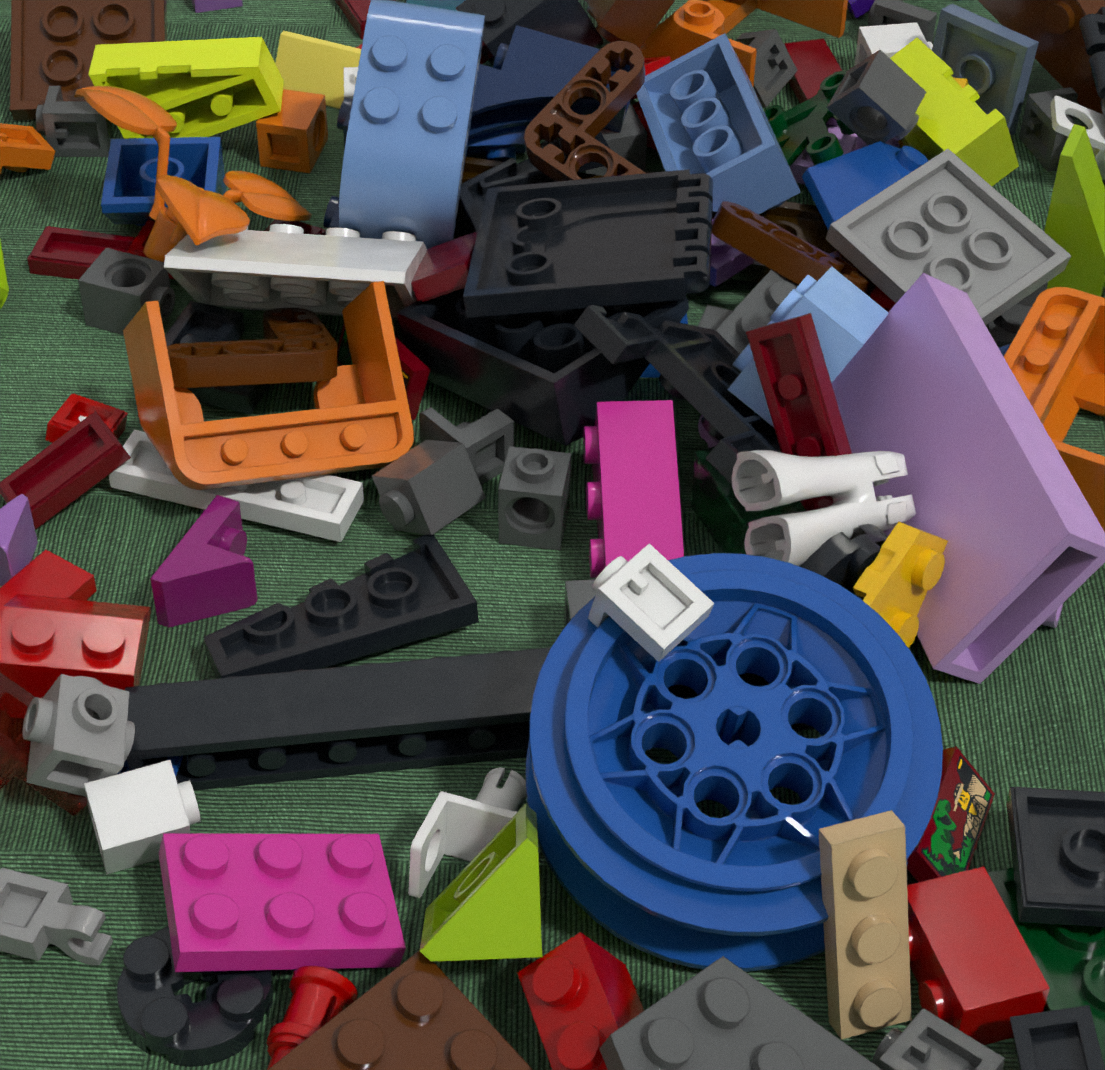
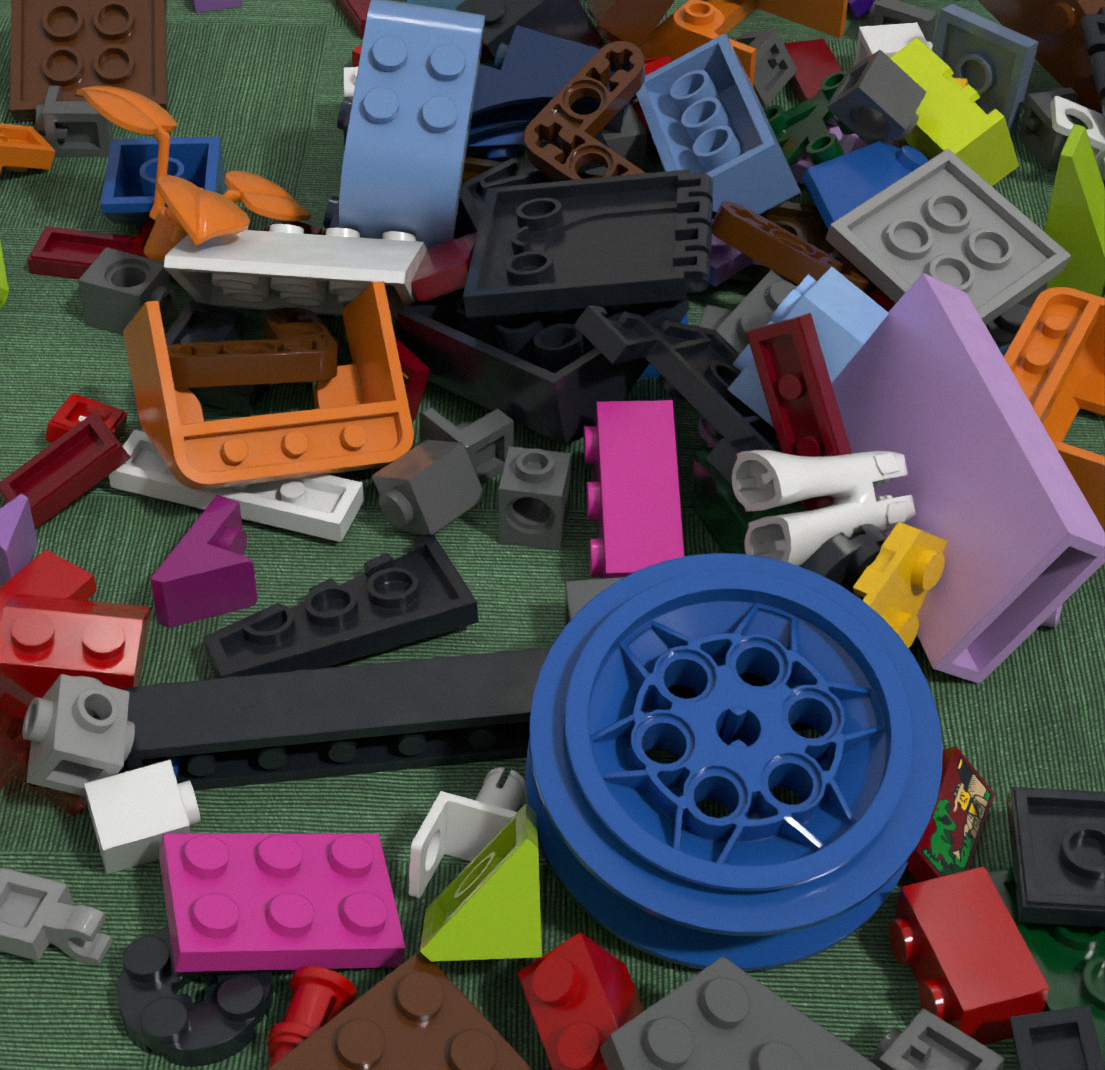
(198, 82): neon yellow wedge -> none
(295, 134): orange brick -> none
(315, 65): light yellow slope -> none
(649, 601): white bracket -> none
(866, 923): tan plate -> none

